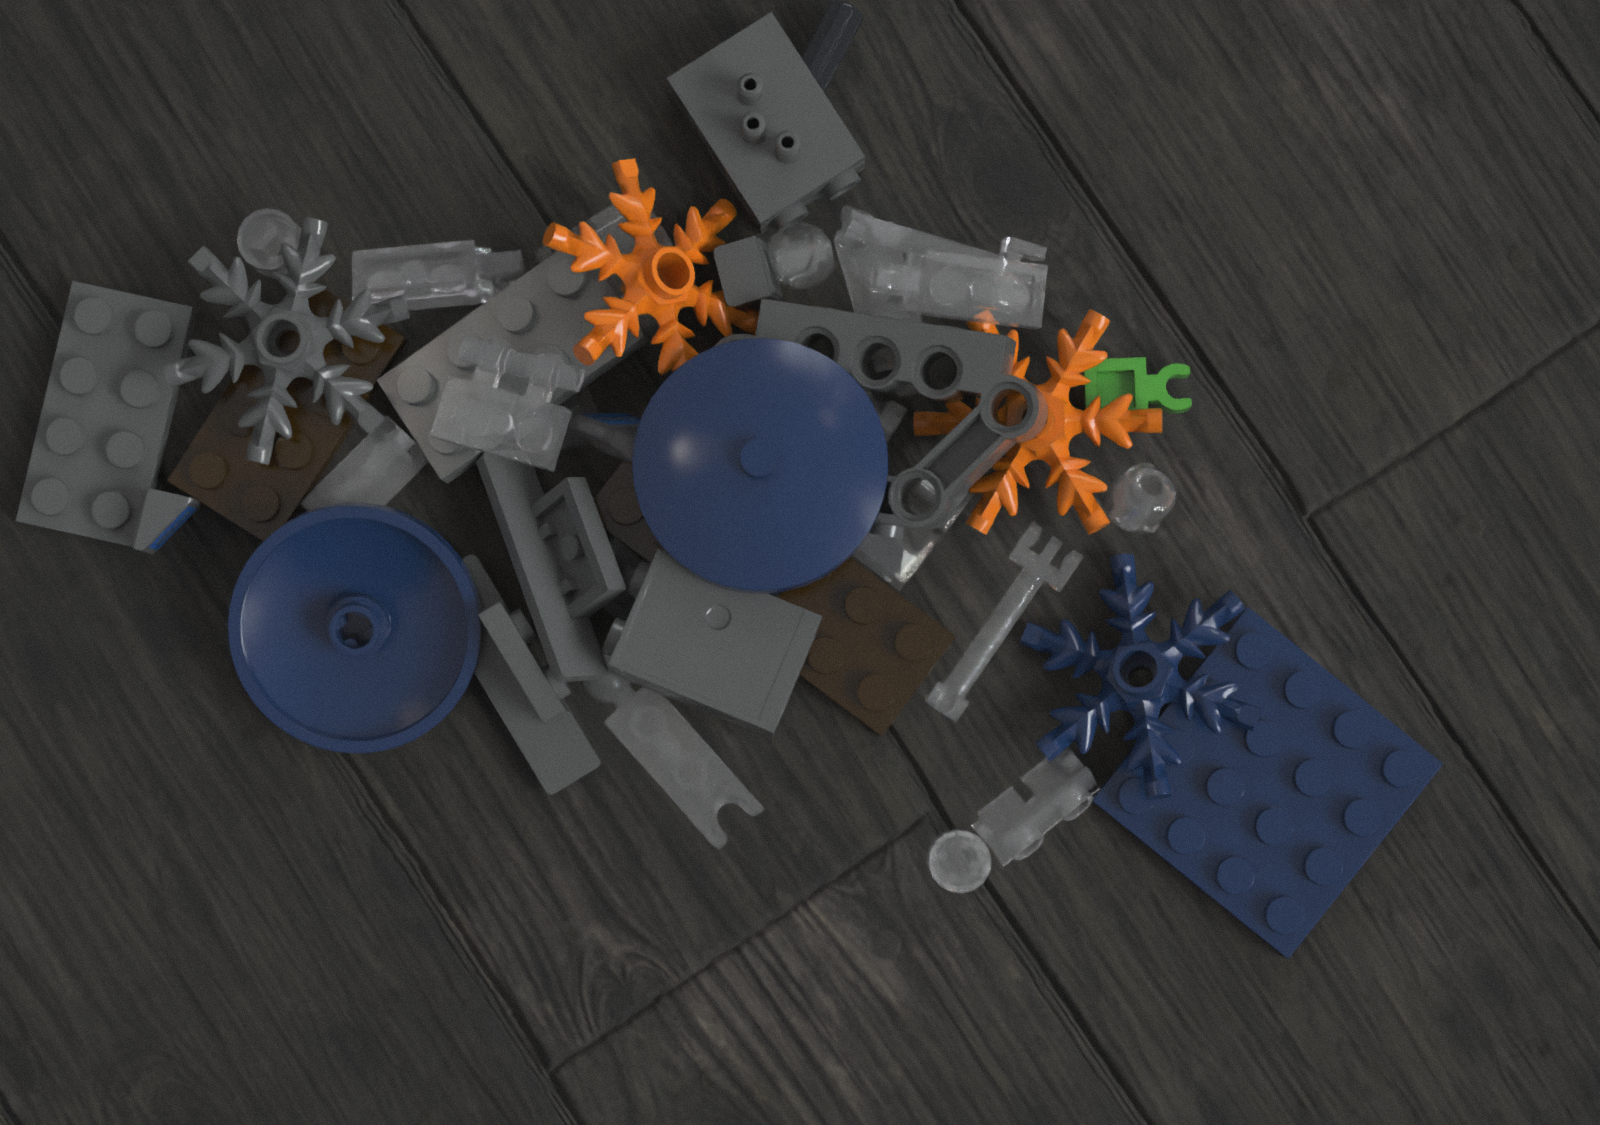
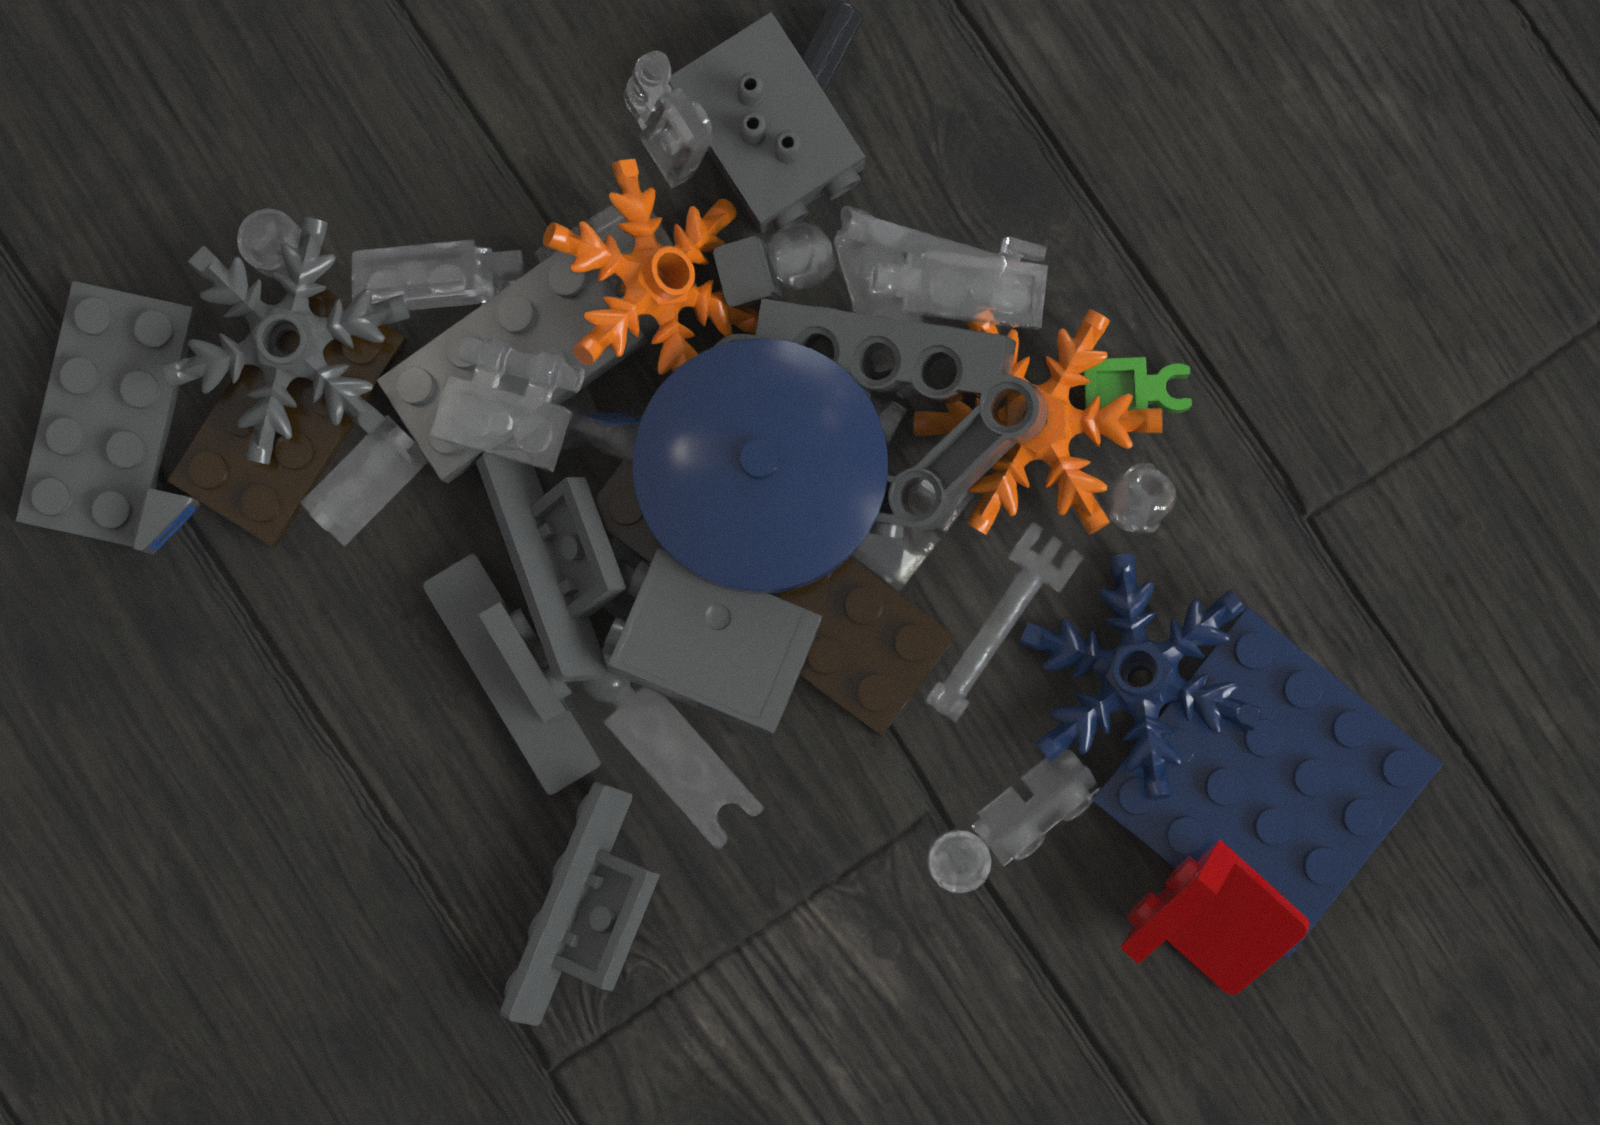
(355, 627): dark blue dish -> none
(587, 912): none -> dark grey bracket
(672, 127): none -> clear plate
(1218, 919): none -> red bracket

